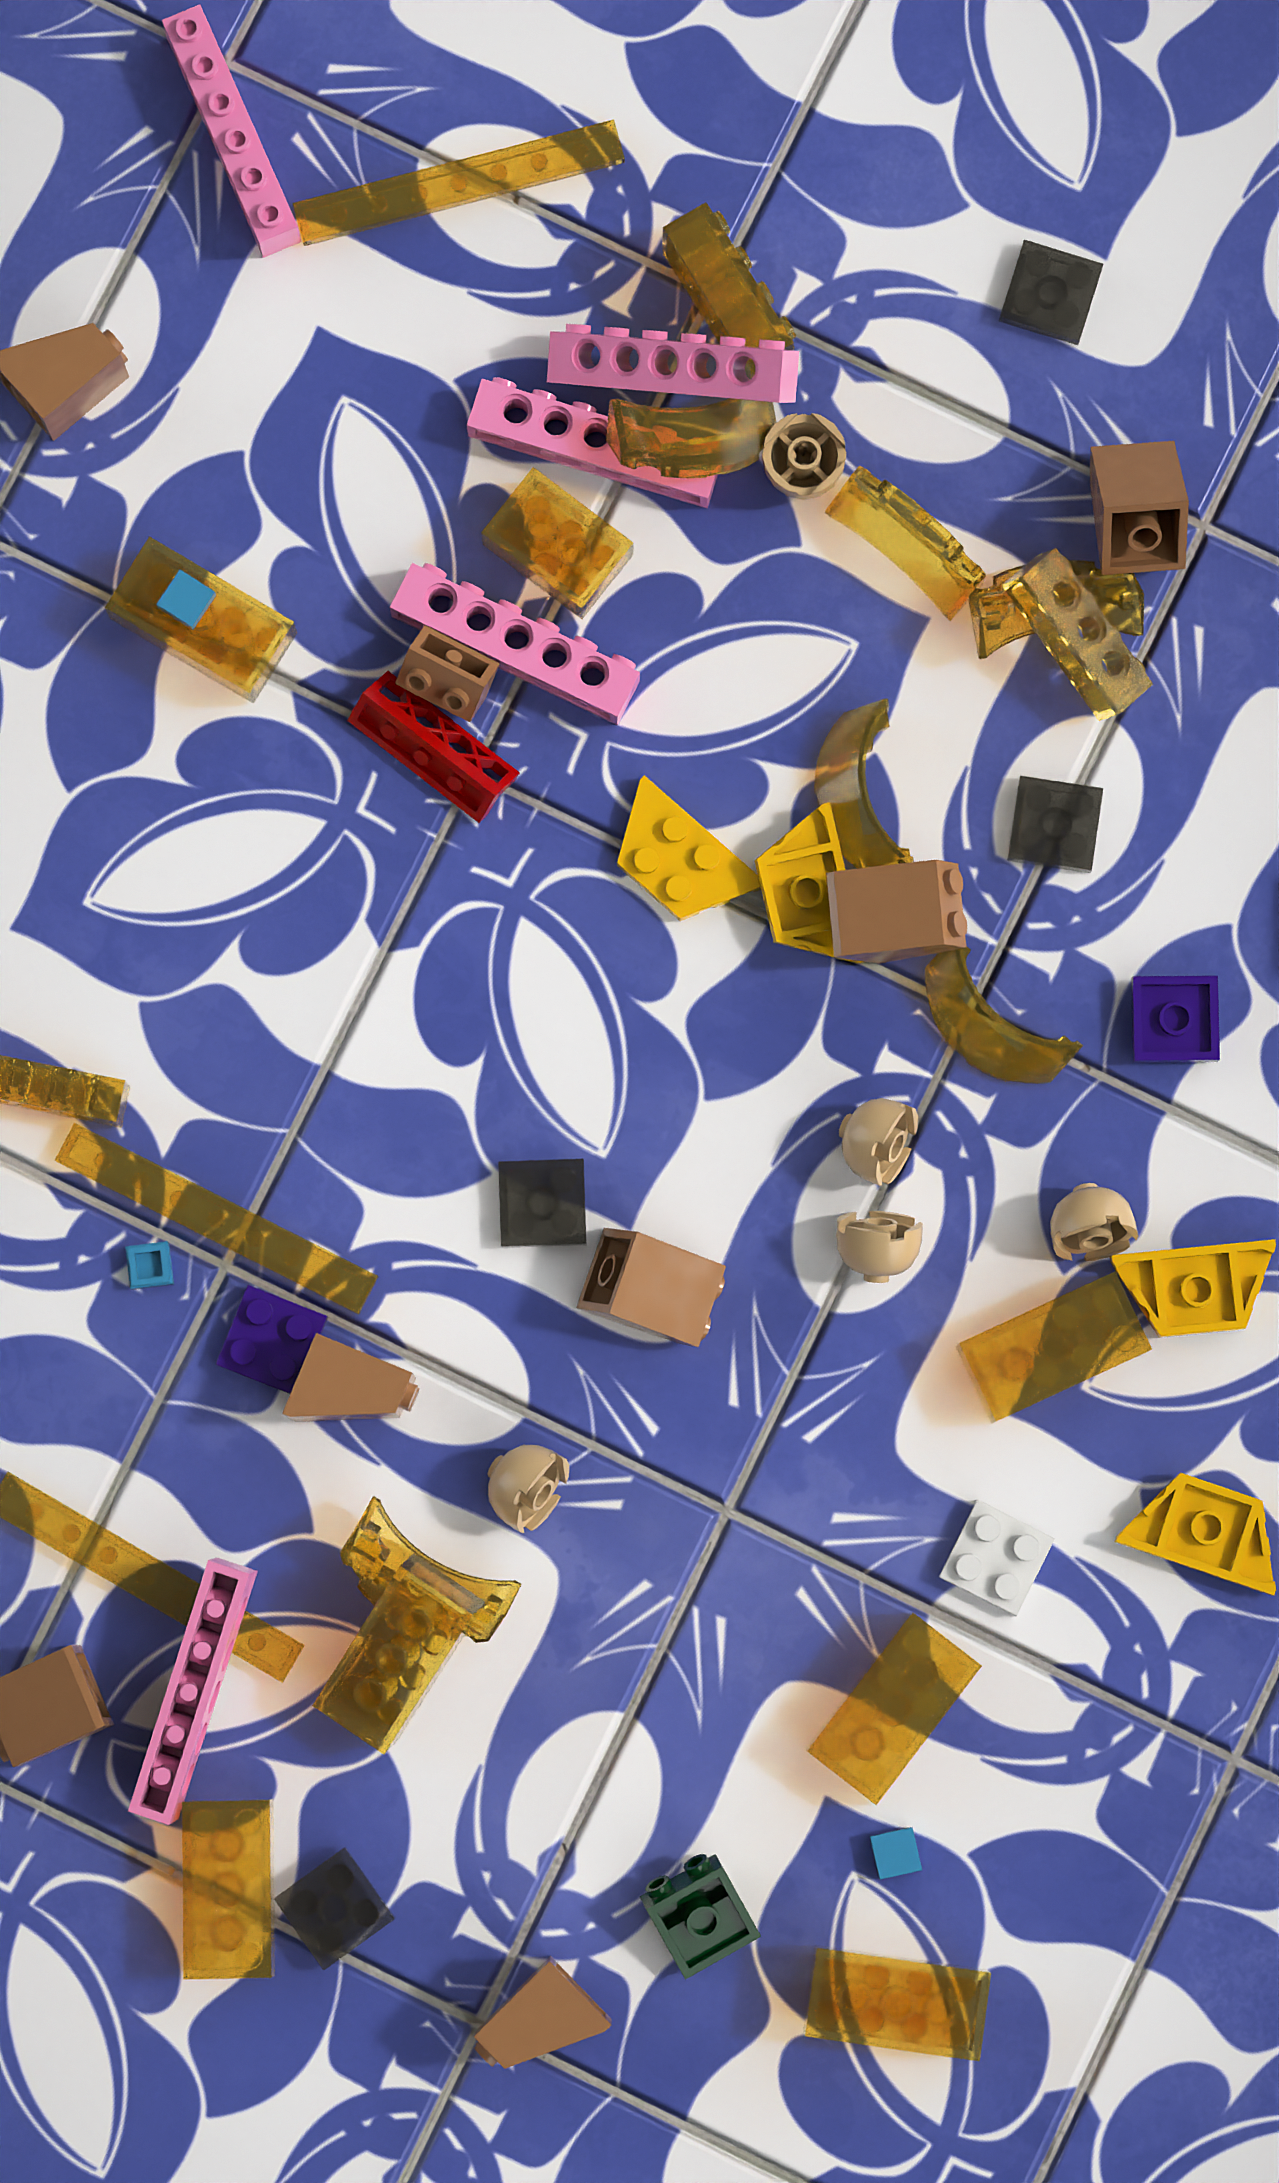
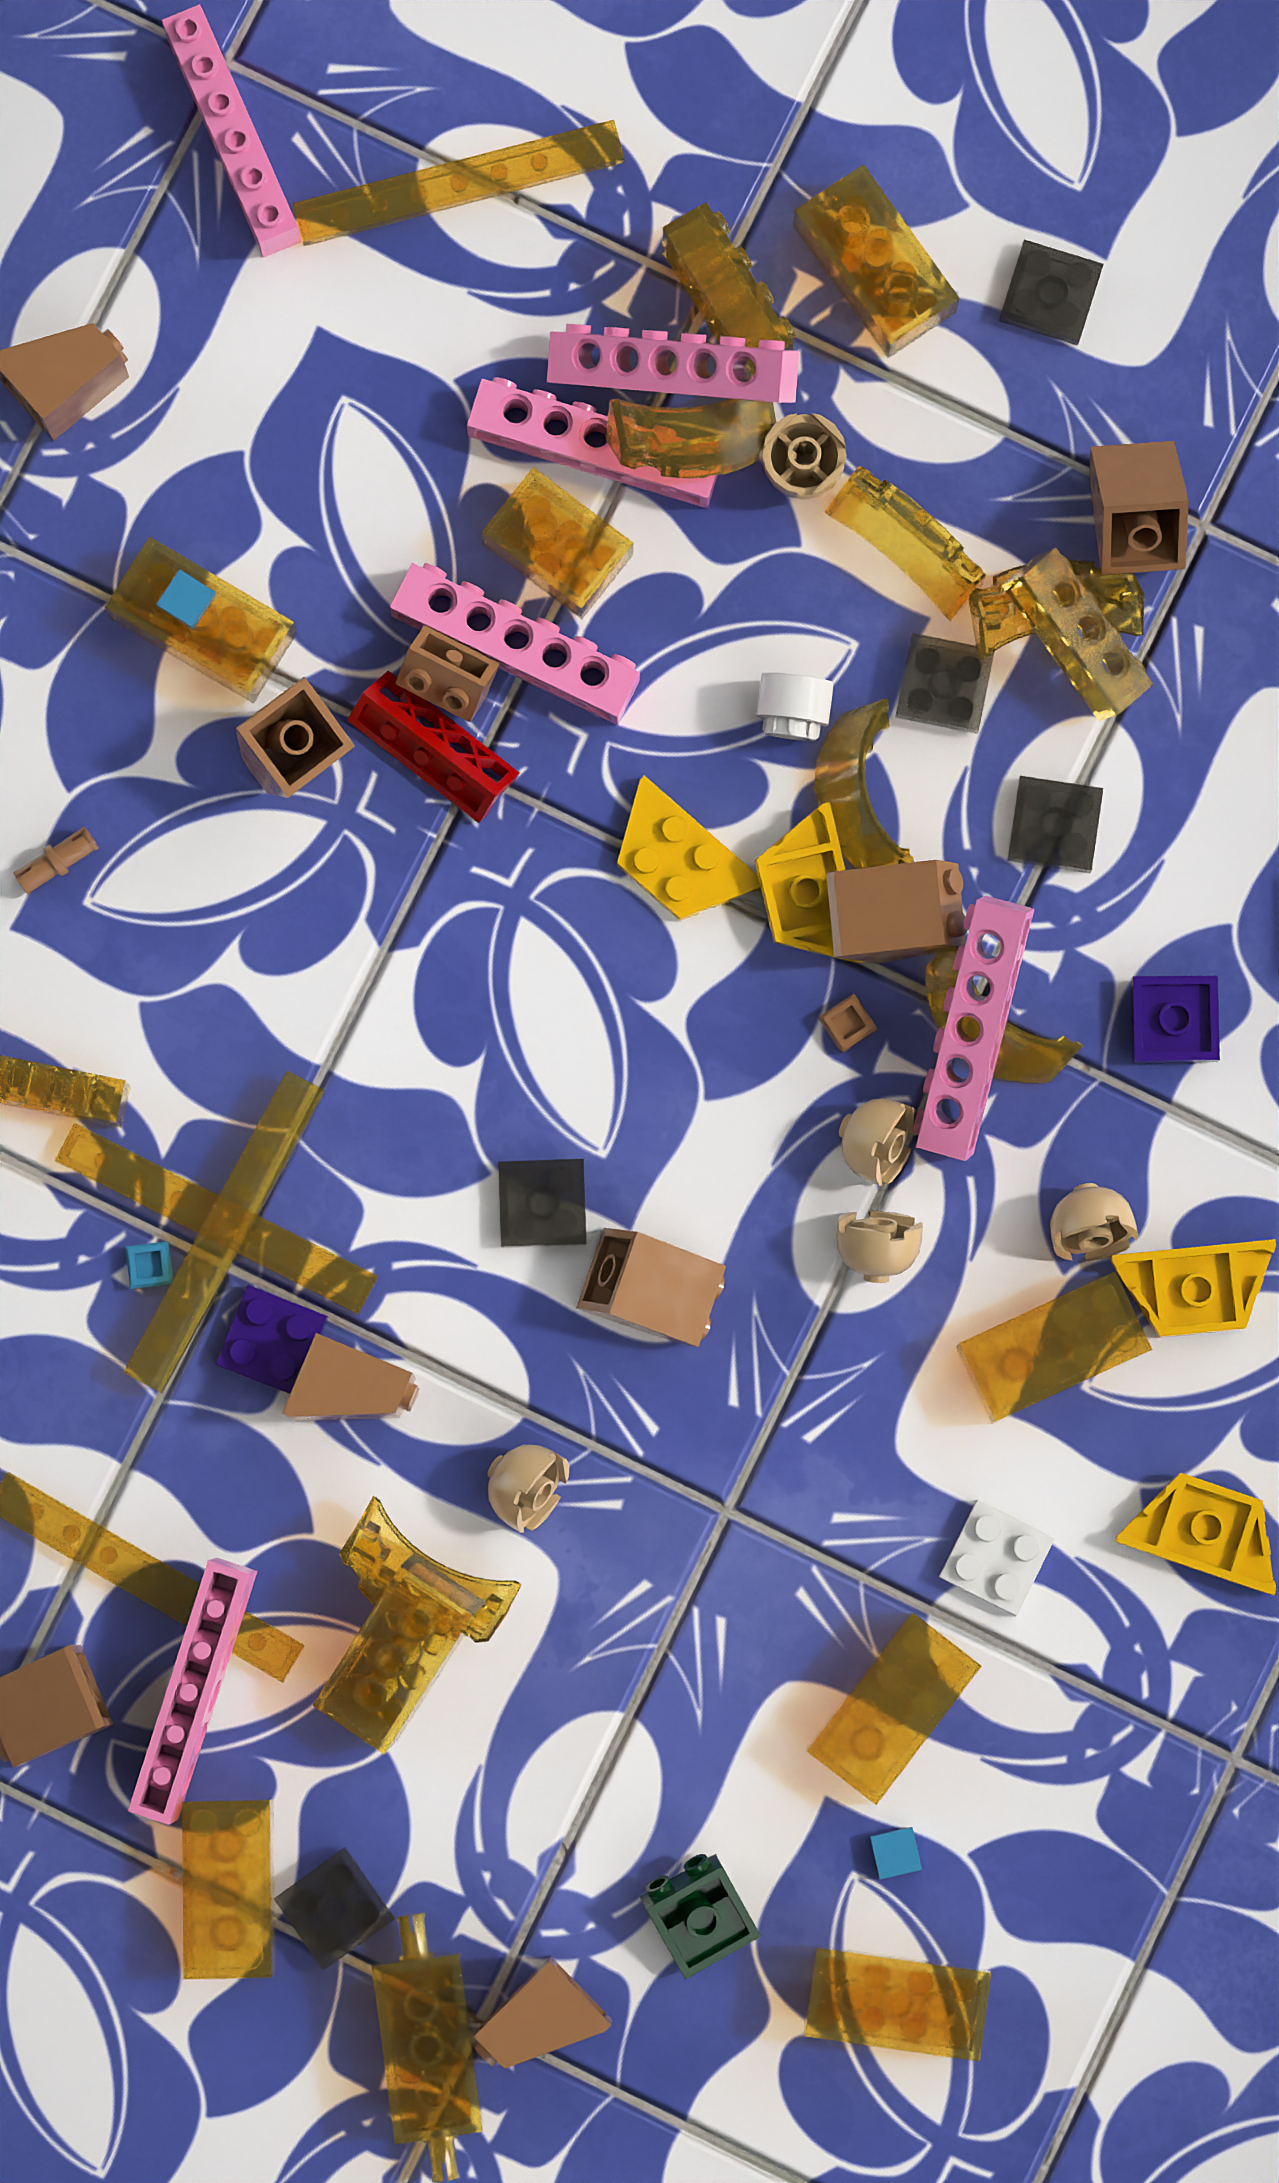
(56, 860): none -> medium nougat pin
(224, 1231): none -> clear yellow tile
(291, 740): none -> medium nougat slope
(427, 2047): none -> clear yellow brick
(794, 705): none -> white piece
(848, 1023): none -> medium nougat tile
(875, 261): none -> clear yellow brick
(944, 684): none -> clear smoke plate
(1011, 926): none -> bright pink brick

